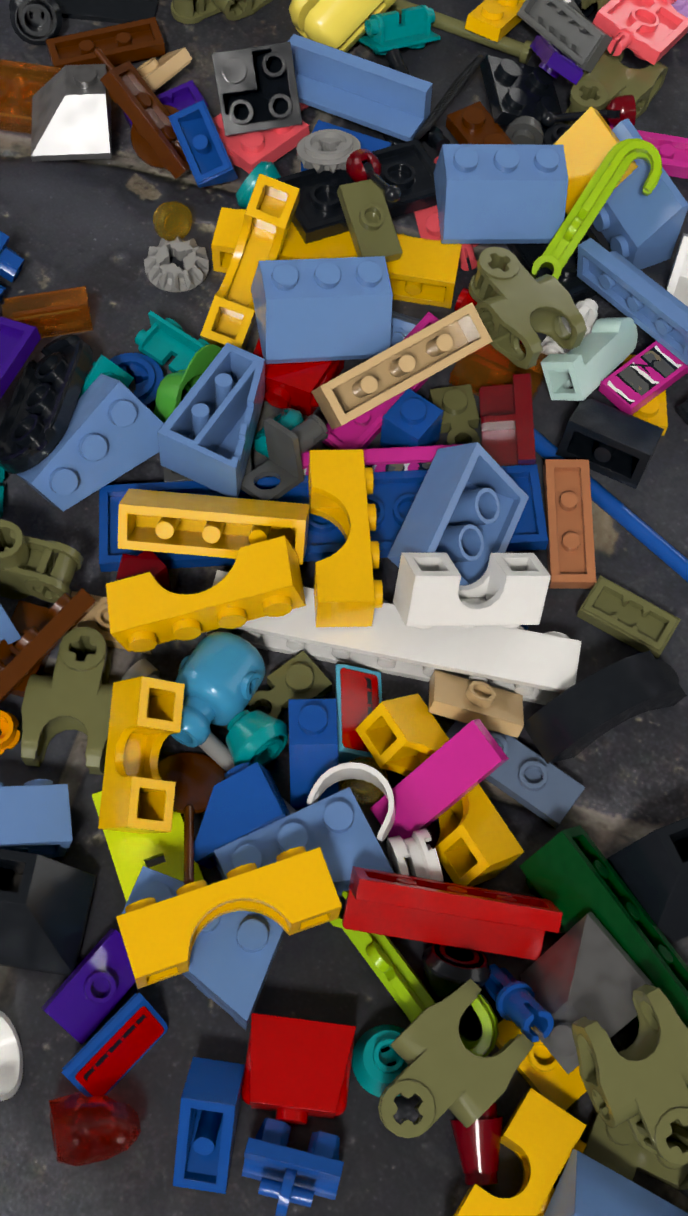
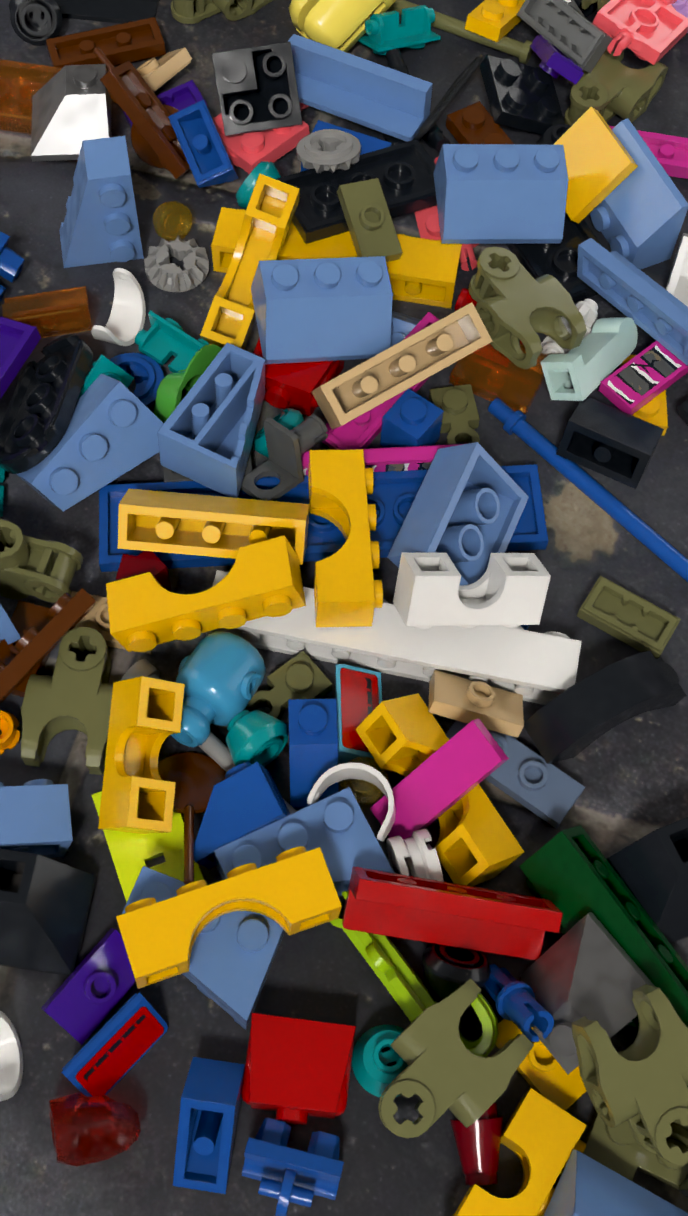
(102, 208): none -> medium blue wedge
(127, 311): none -> white helmet
(371, 170): hinge -> none
(508, 421): dark red panel -> none
(525, 131): dark grey plate -> none
(569, 524): nougat plate -> none
(595, 197): lime piece -> none
(616, 111): hinge -> none

